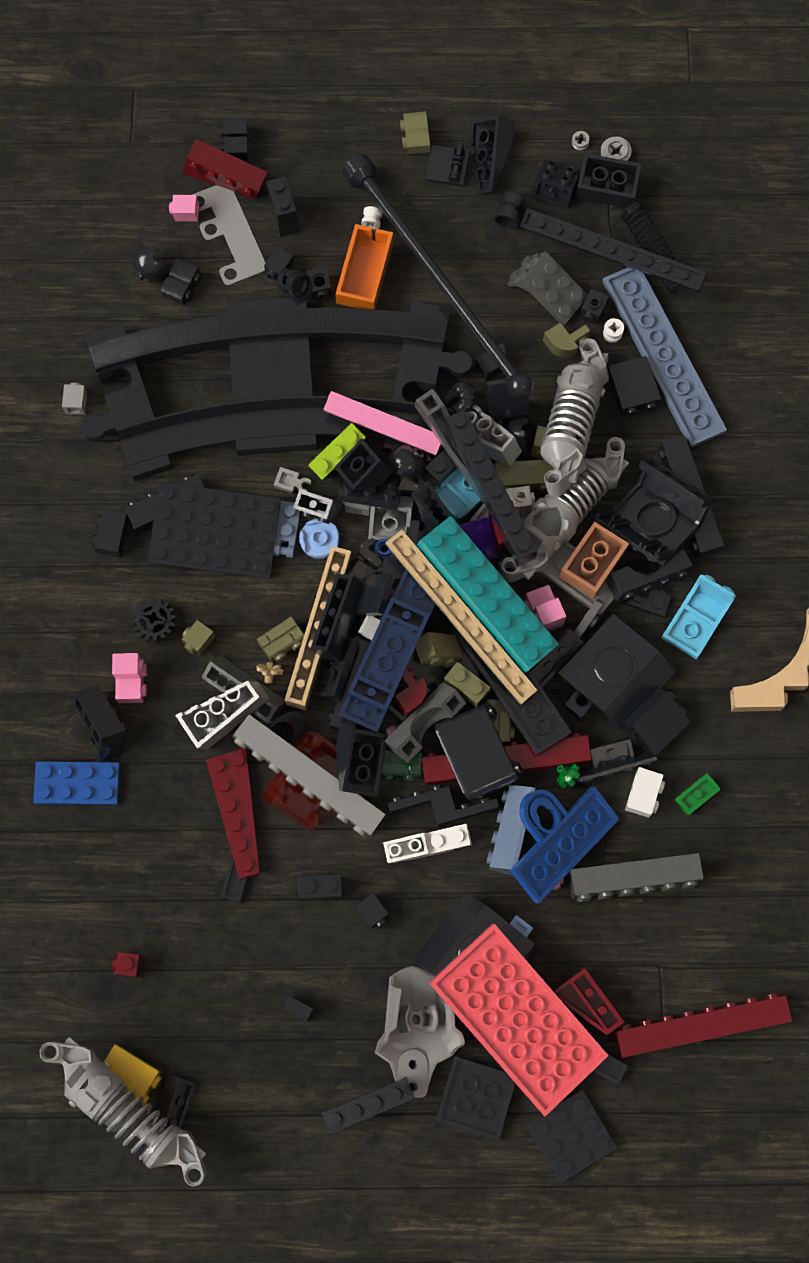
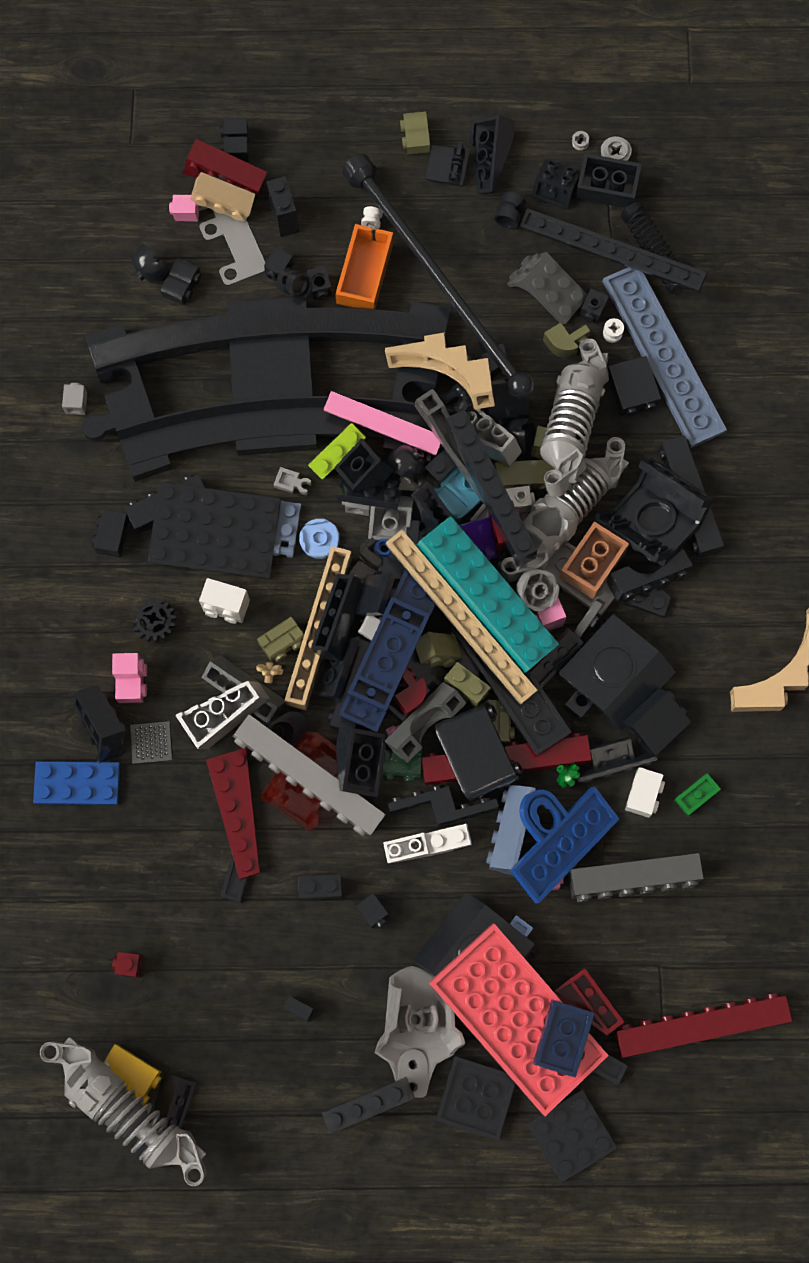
(150, 742): none -> dark grey sticker
(197, 638): olive brick -> none
(222, 197): none -> tan brick
(224, 601): none -> white brick
(317, 505): black brick -> none
(453, 361): none -> tan arch
(537, 589): none -> light grey cylinder
(563, 1038): none -> dark blue plate
(699, 616): medium azure bracket -> none

